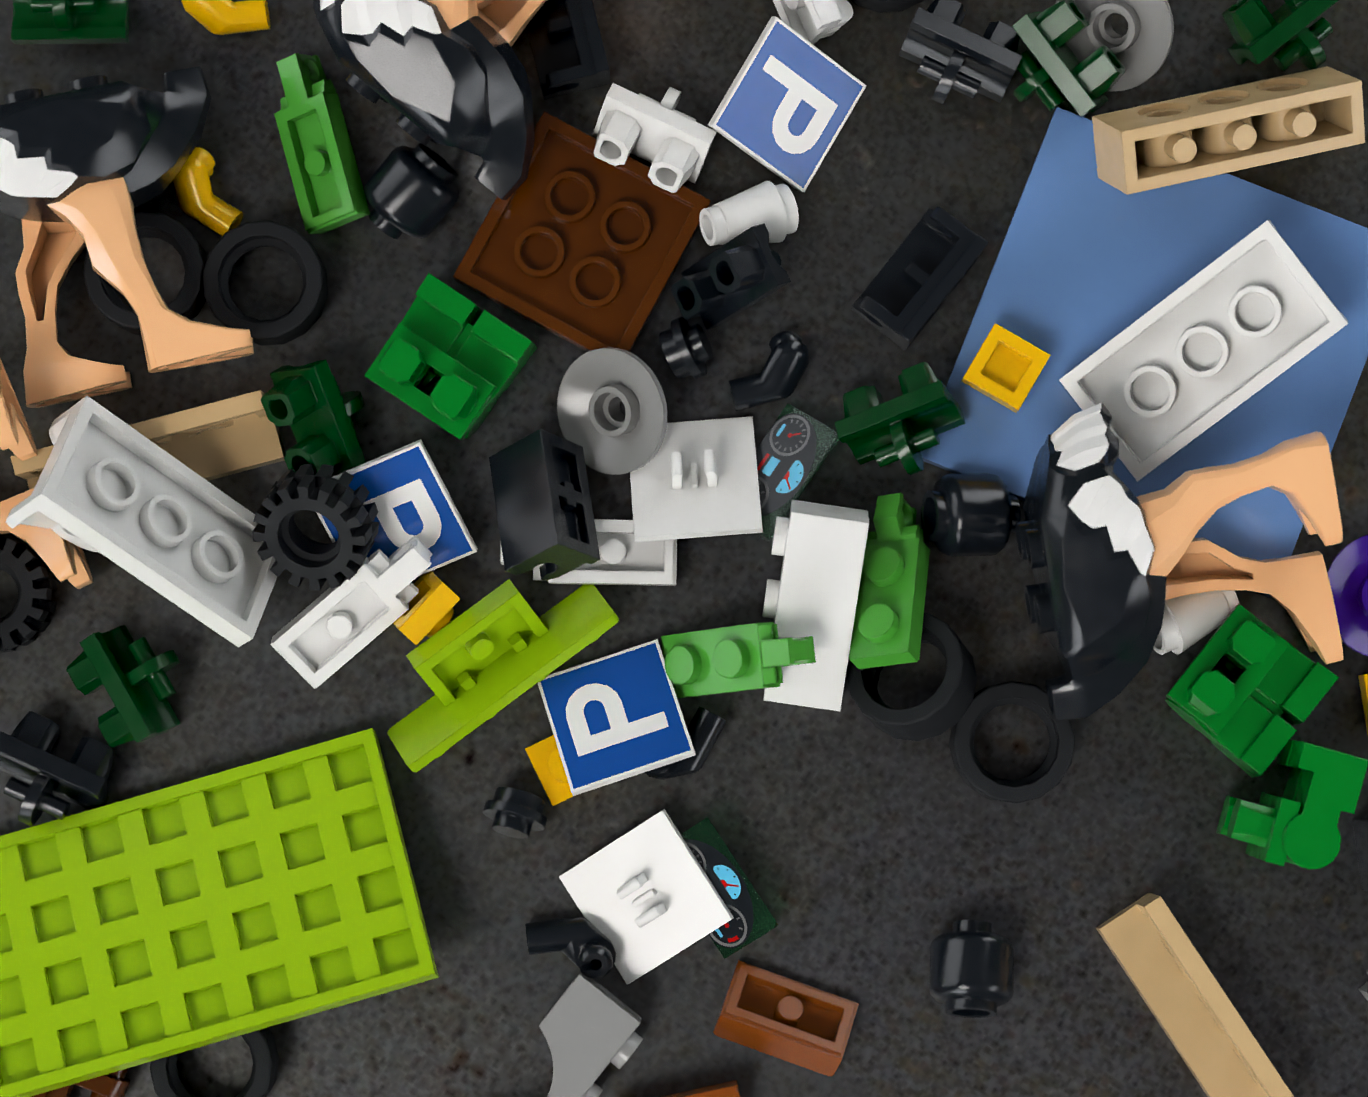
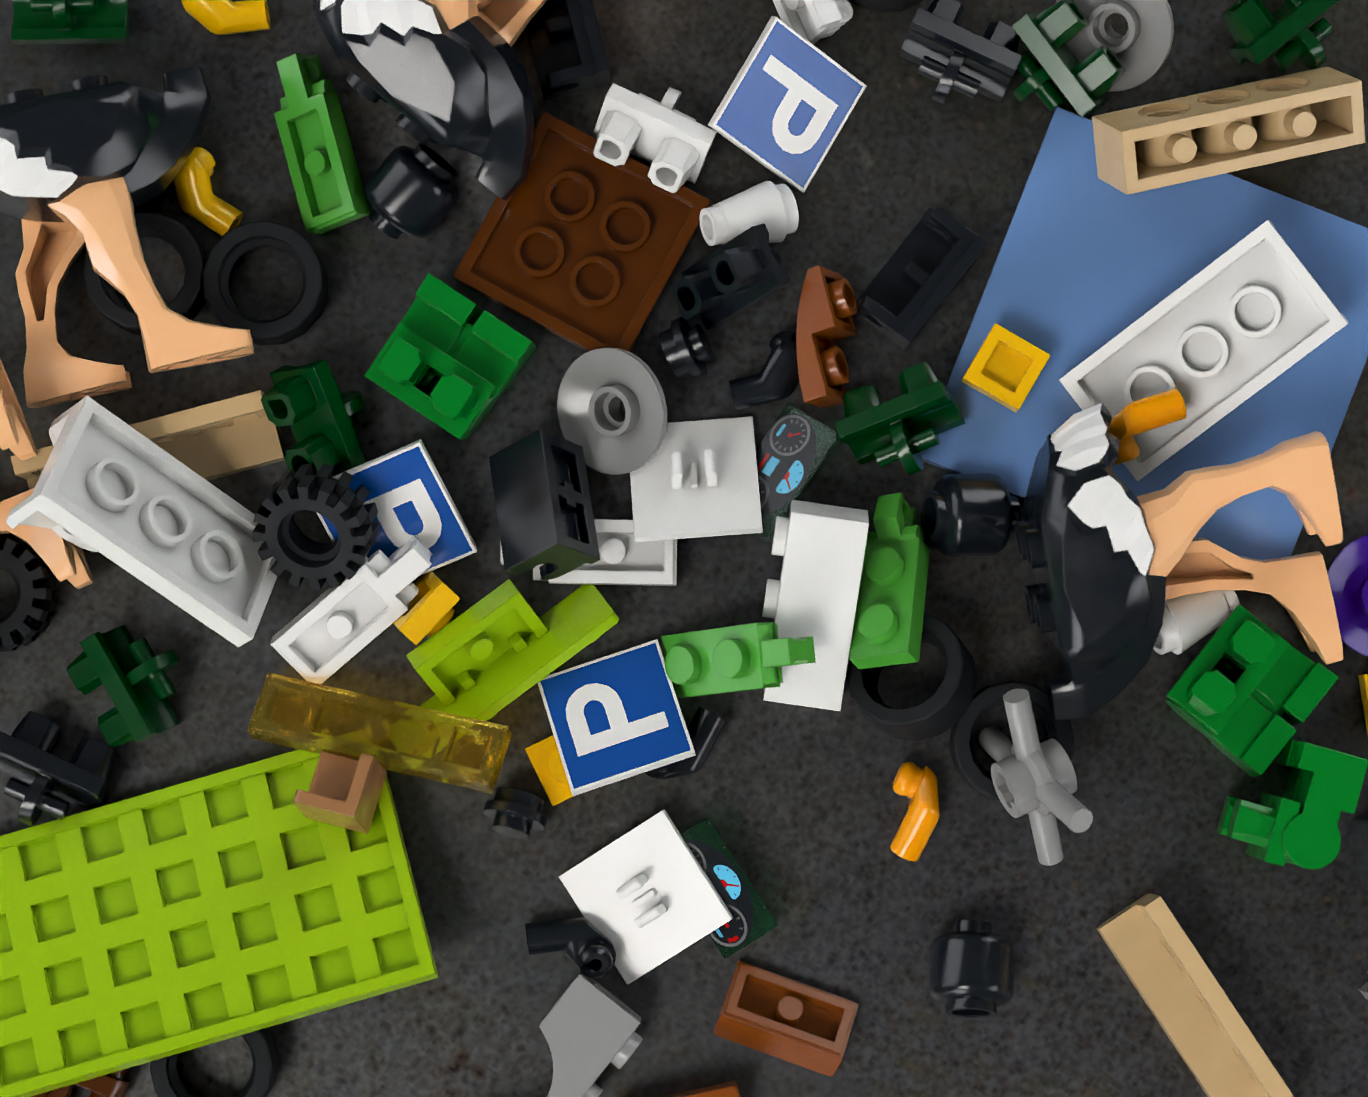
(343, 791): none -> medium nougat panel
(397, 733): none -> clear yellow plate
(822, 318): none -> dark orange slope
(922, 812): none -> light orange arm
(1034, 778): none -> light grey bar
(1145, 416): none -> light orange arm

